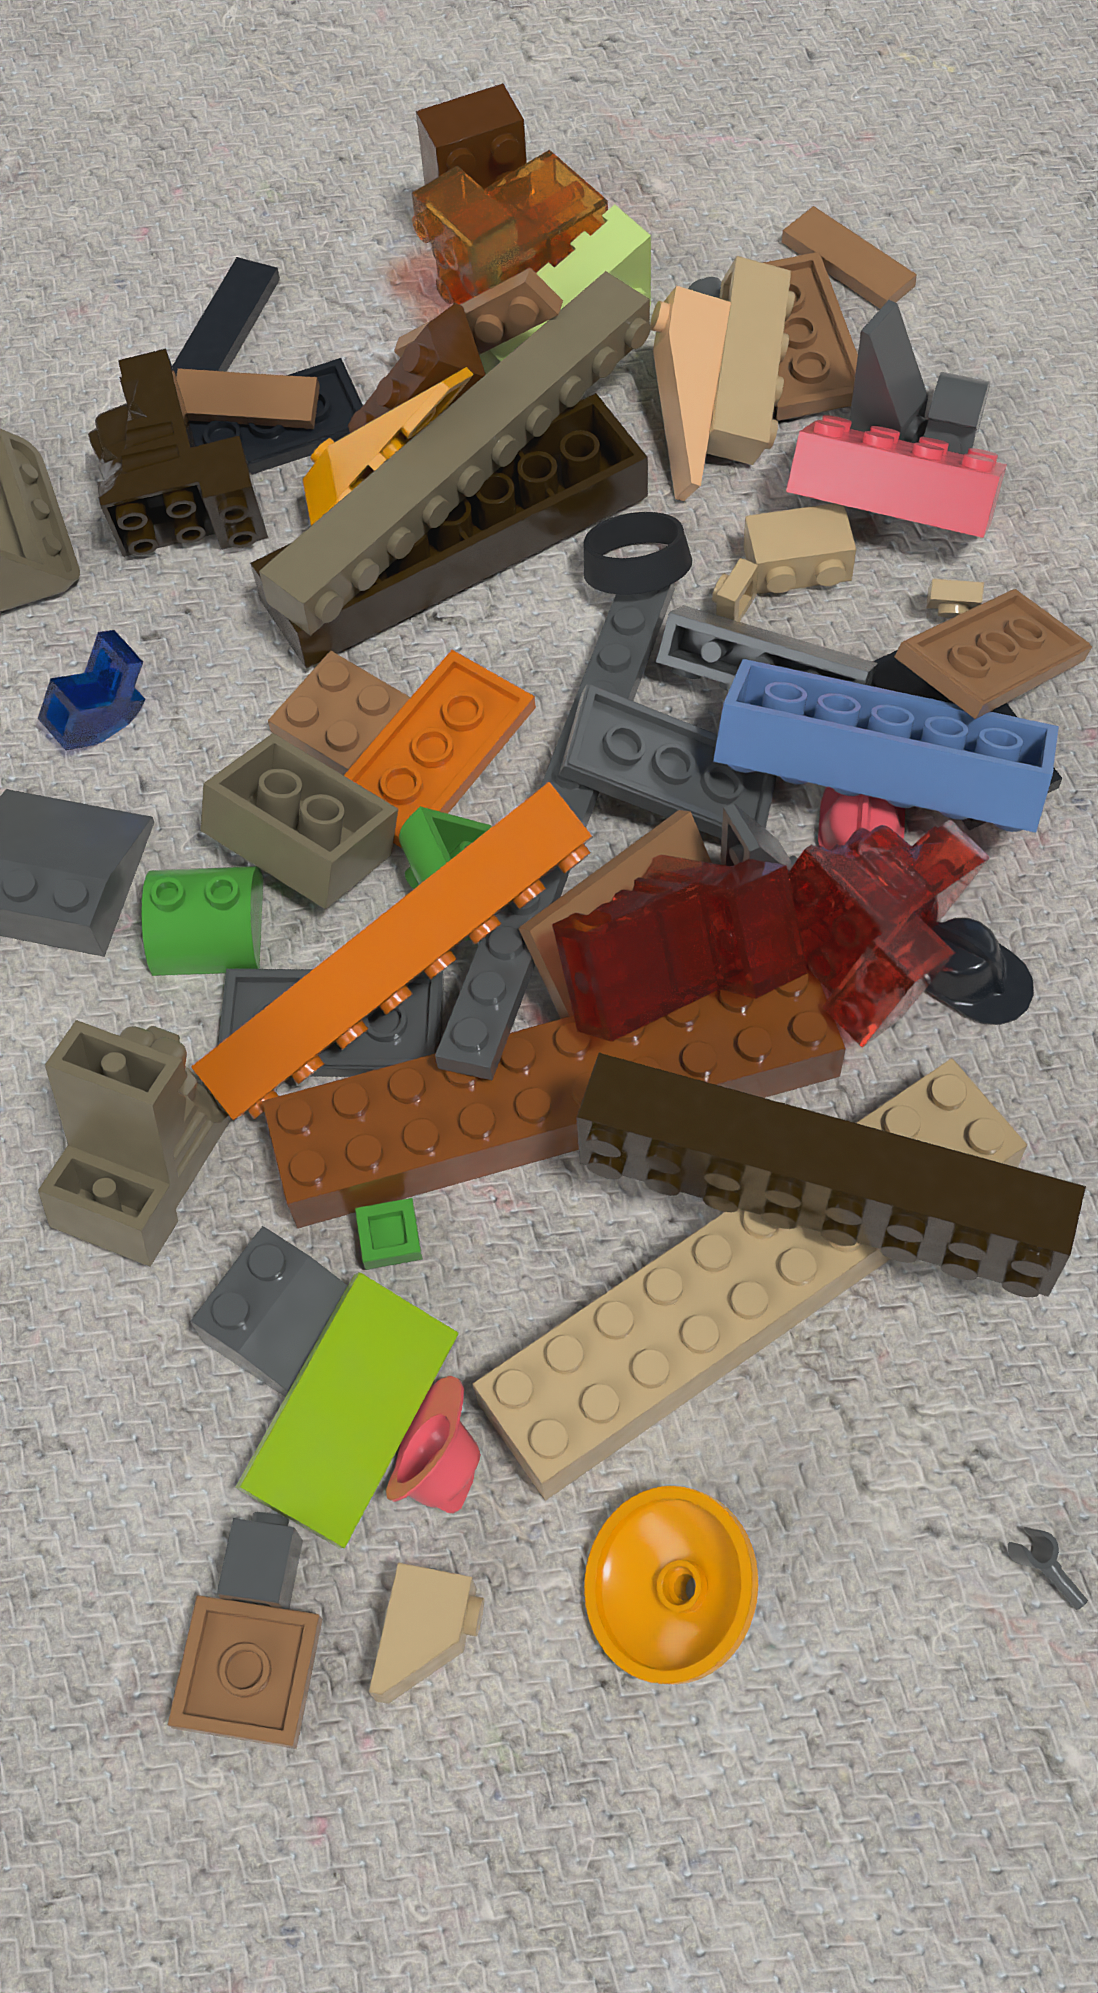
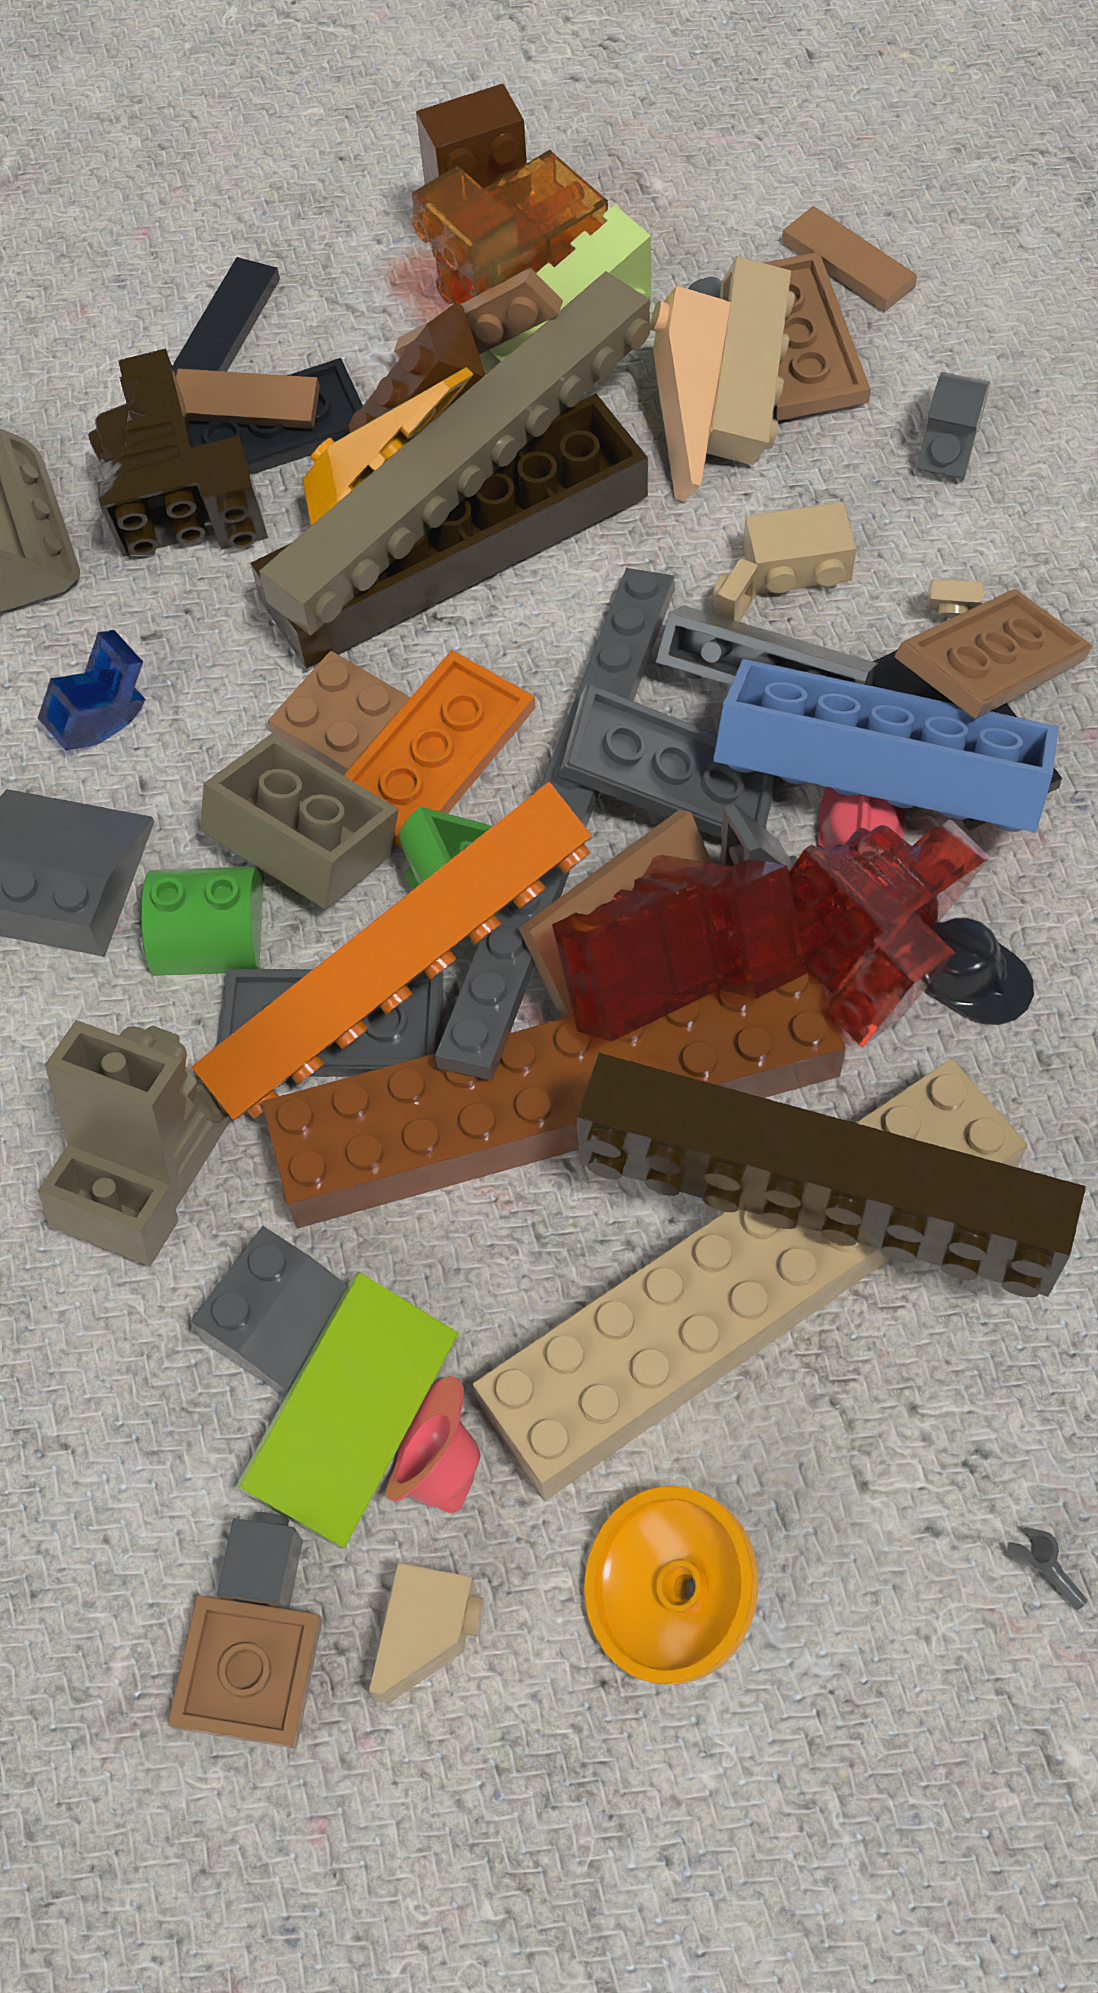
(388, 1233): bright green plate -> none
(638, 573): black tyre -> none
(888, 379): dark grey slope -> none
(897, 476): coral brick -> none

